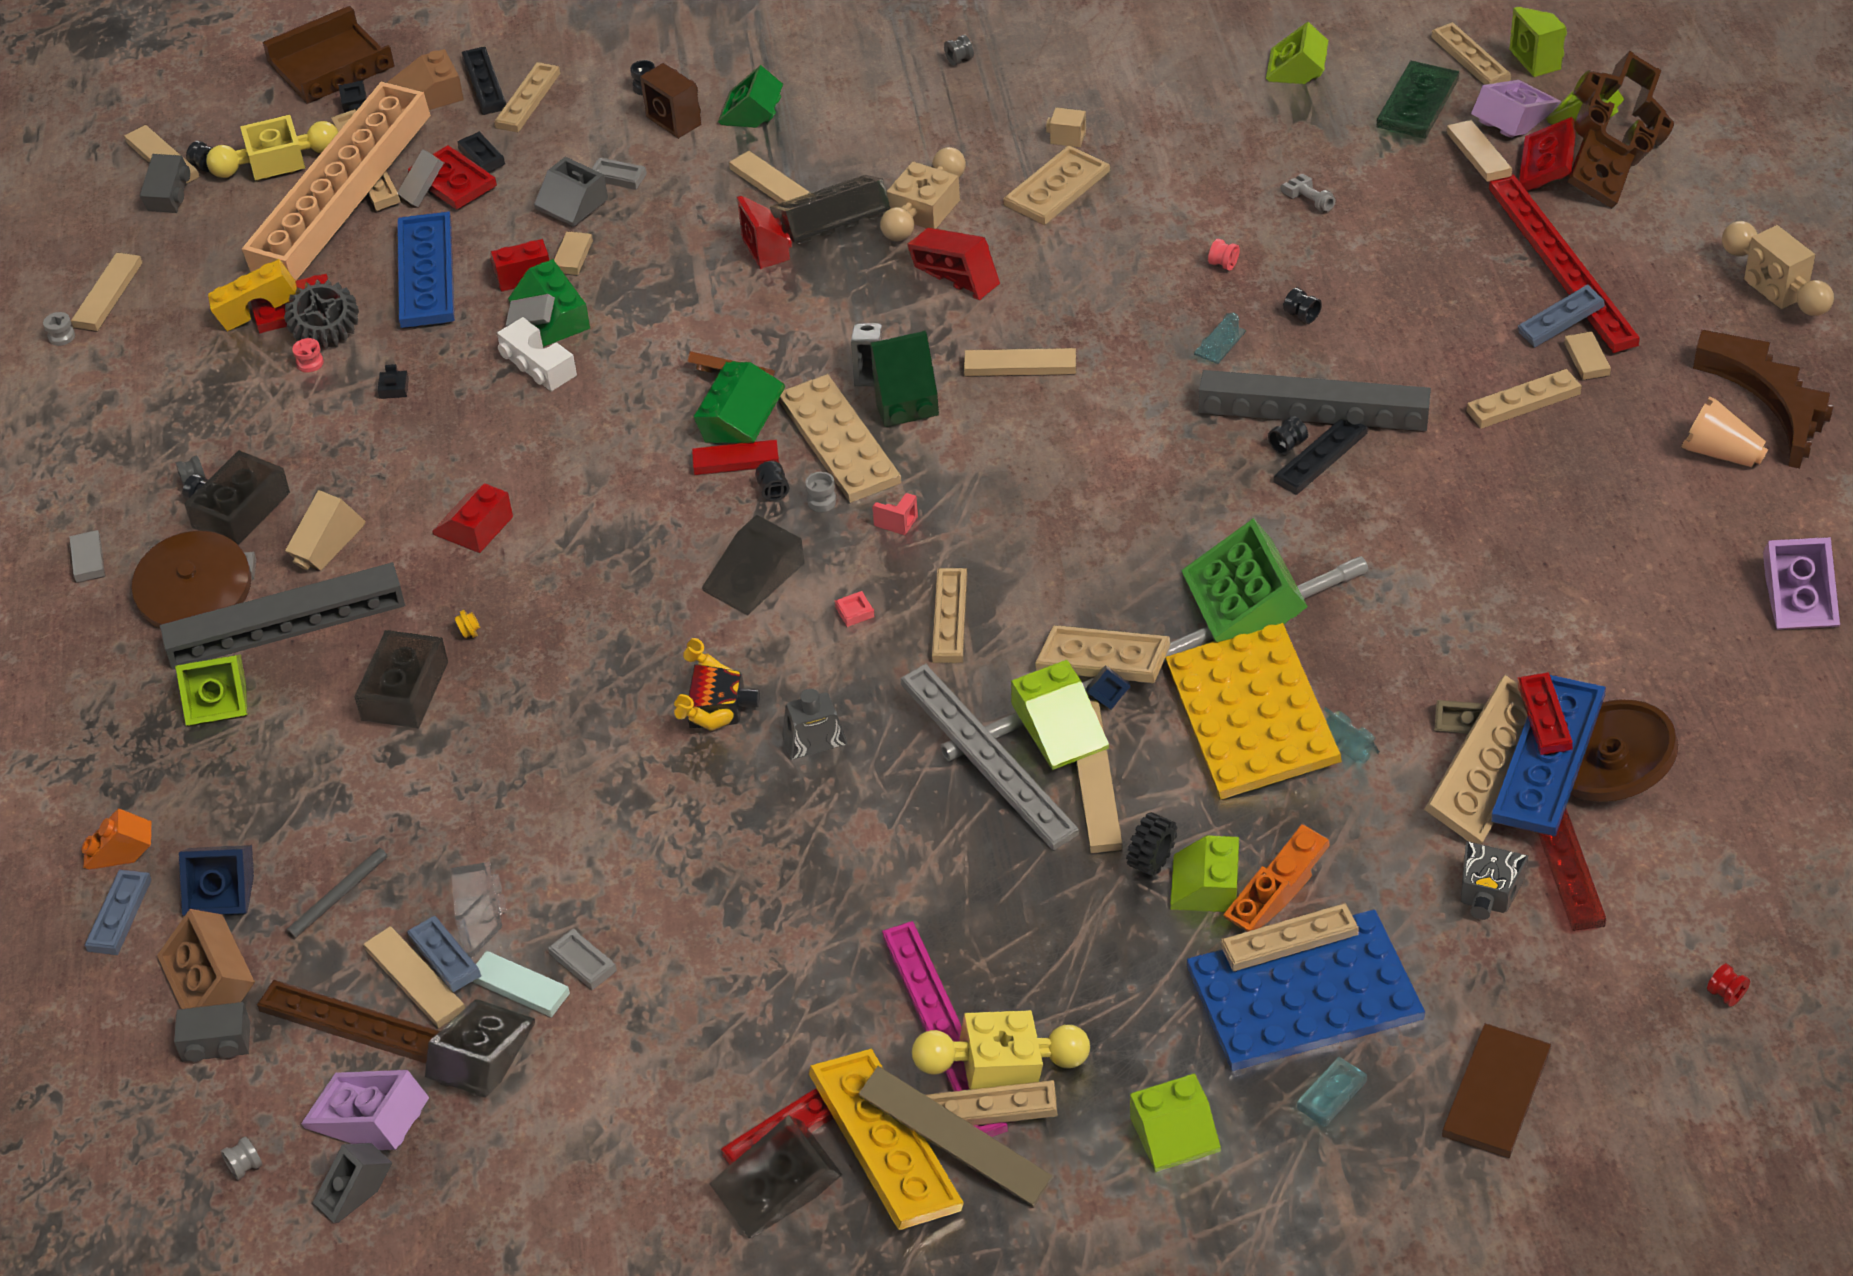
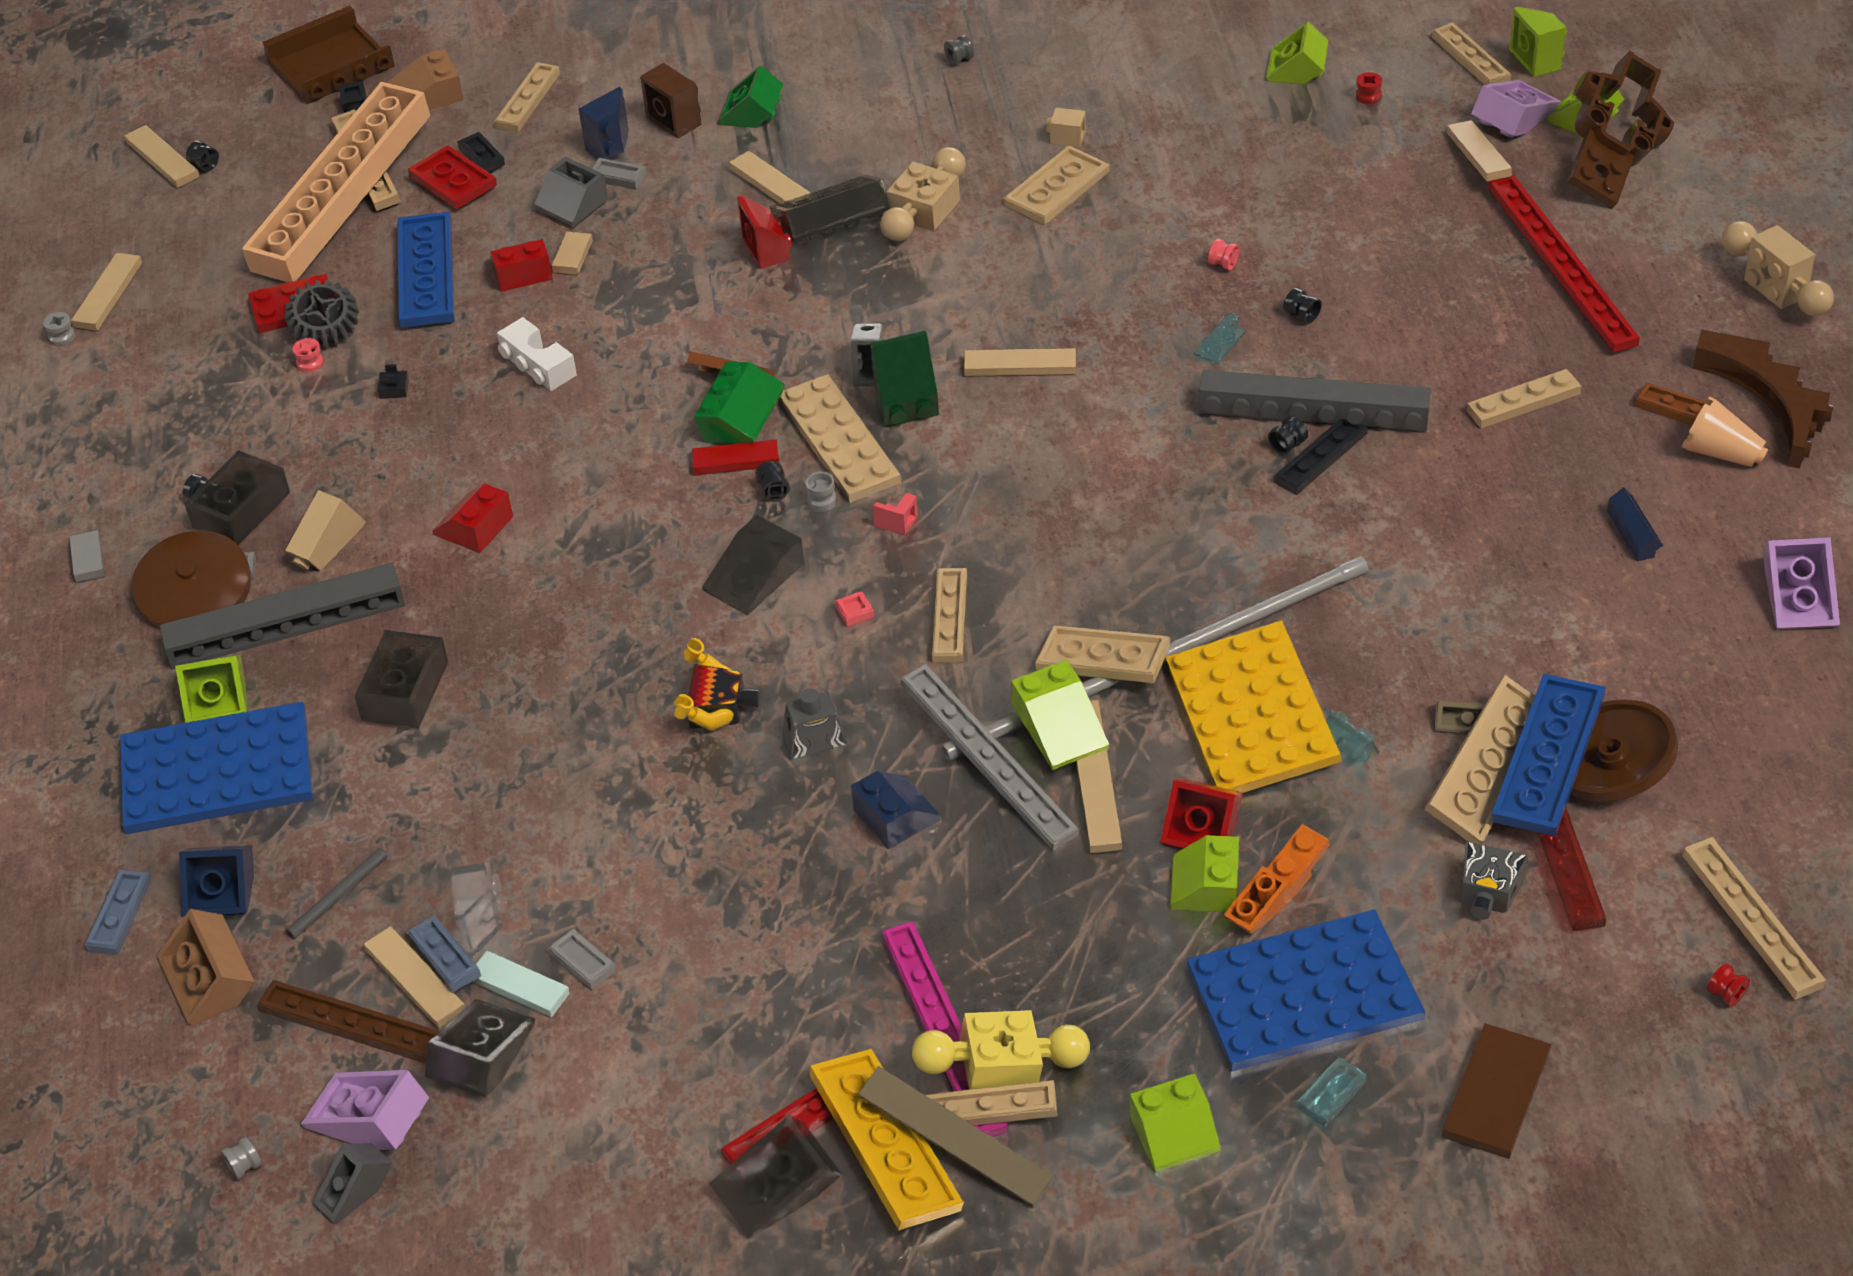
(117, 841): orange slope -> none
(165, 183): dark grey brick -> none
(189, 468): dark grey wheel -> none
(212, 1032): dark grey brick -> none
(215, 767): none -> blue plate
(268, 282): yellow arch -> none
(270, 148): light yellow brick -> none
(420, 178): light grey tile -> none
(467, 624): yellow plate -> none
(484, 80): black tile -> none
(534, 309): light grey tile -> none
(569, 309): green slope -> none
(605, 125): none -> dark blue slope
(638, 69): black wheel -> none
(892, 807): none -> dark blue slope
(956, 257): red wedge -> none
(1108, 687): dark blue plate -> none
(1151, 844): black tyre -> none
(1199, 811): none -> red slope
(1243, 584): bright green slope -> none
(1289, 937): tan tile -> none
(1303, 185): light grey hinge -> none
(1368, 88): none -> red wheel
(1417, 99): clear green plate -> none
(1545, 713): red tile -> none
(1548, 154): red plate -> none
(1561, 316): sand blue tile -> none
(1587, 355): tan tile -> none
(1633, 525): none -> dark blue piece
(1669, 403): none -> dark orange tile
(1754, 918): none -> tan plate

